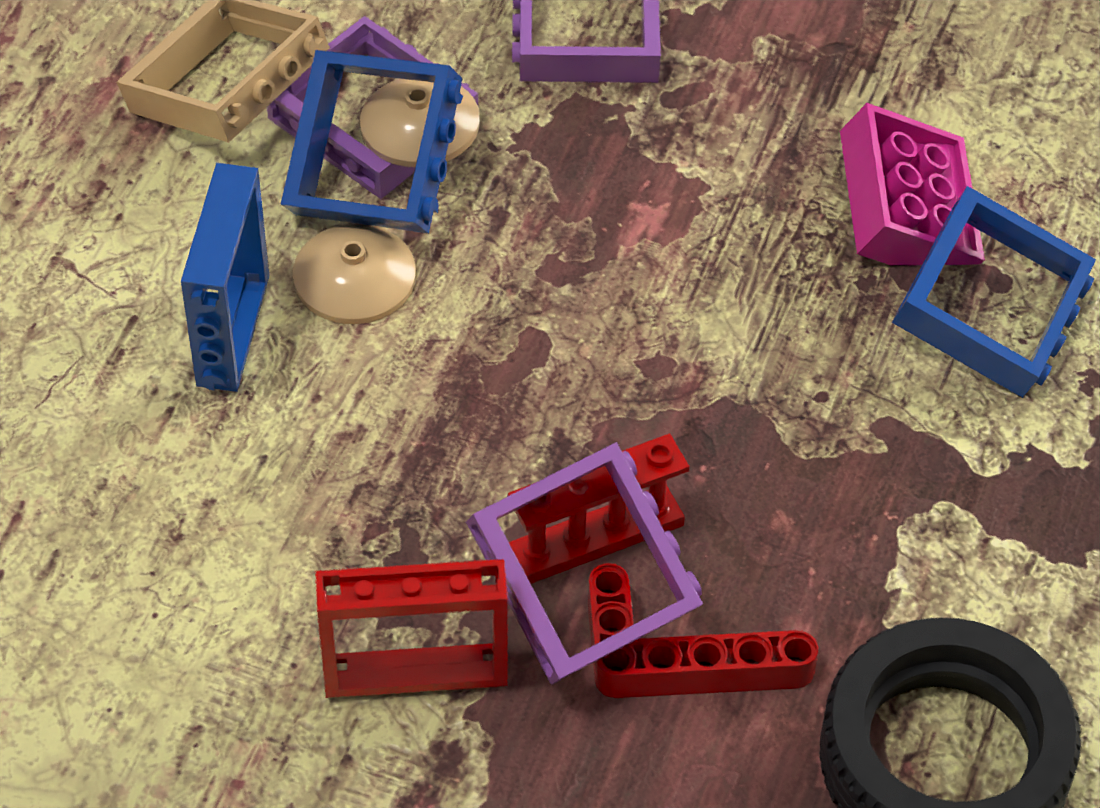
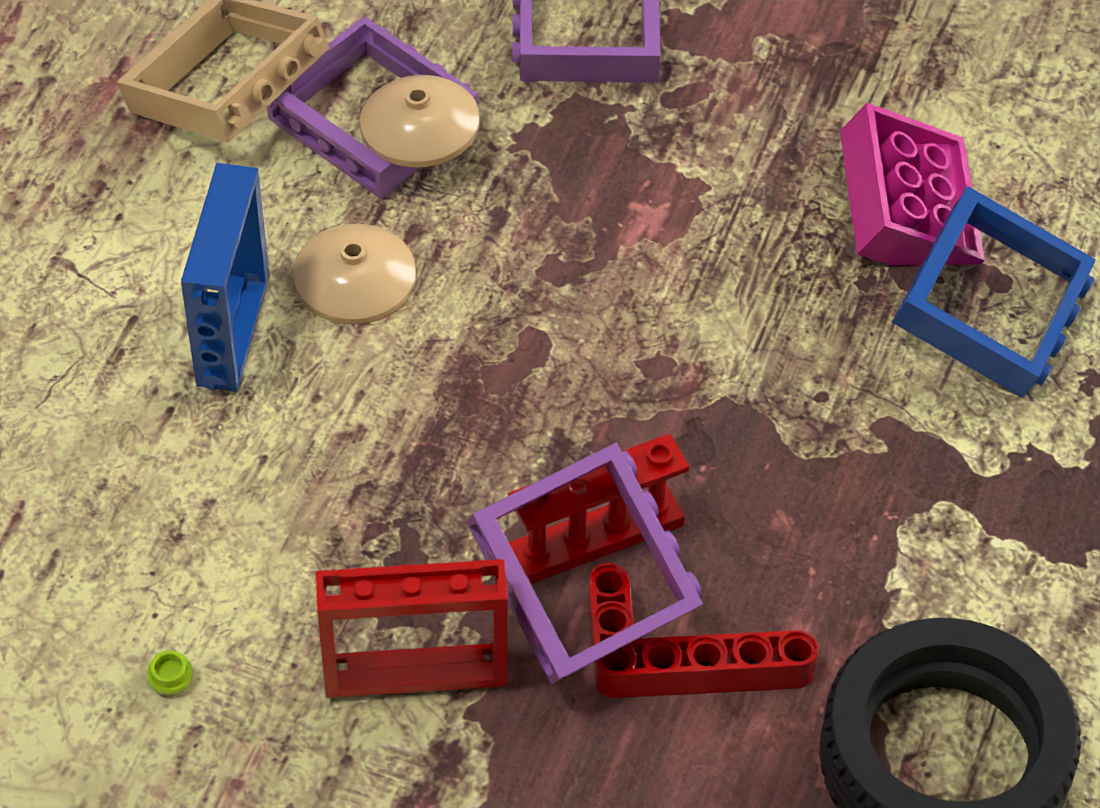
(169, 672): none -> lime plate
(315, 128): blue window -> none

